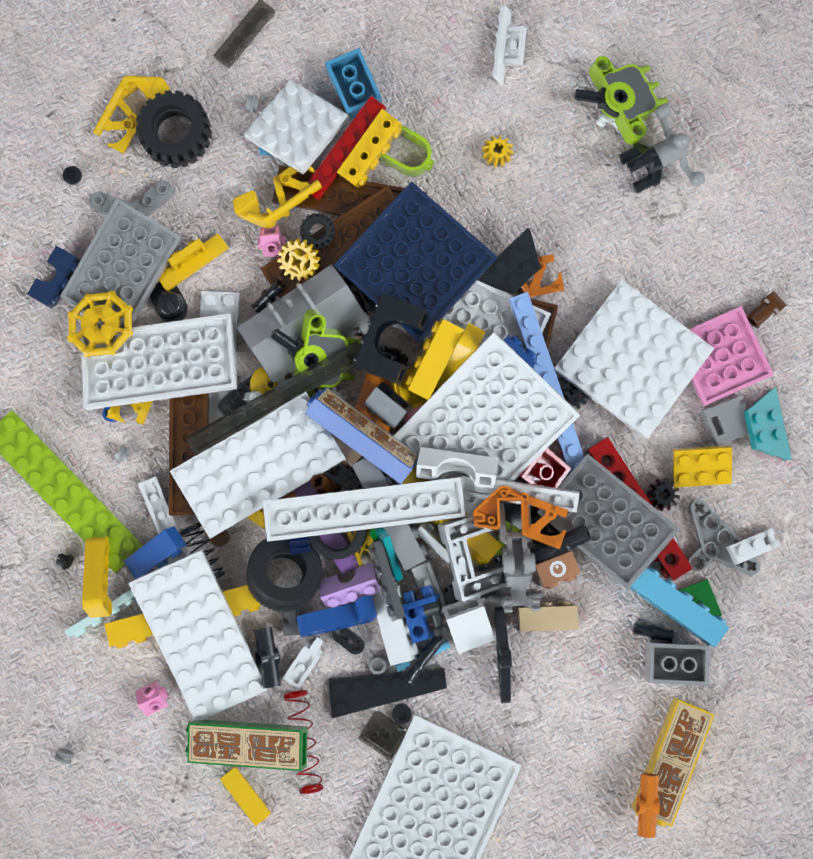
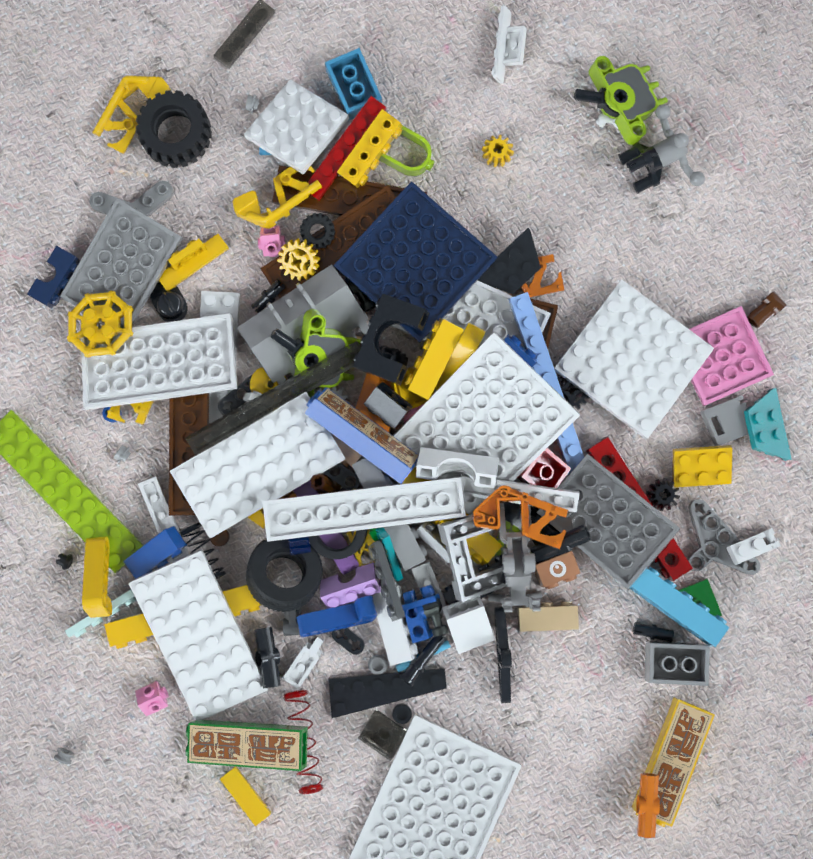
(72, 175): black plate -> none

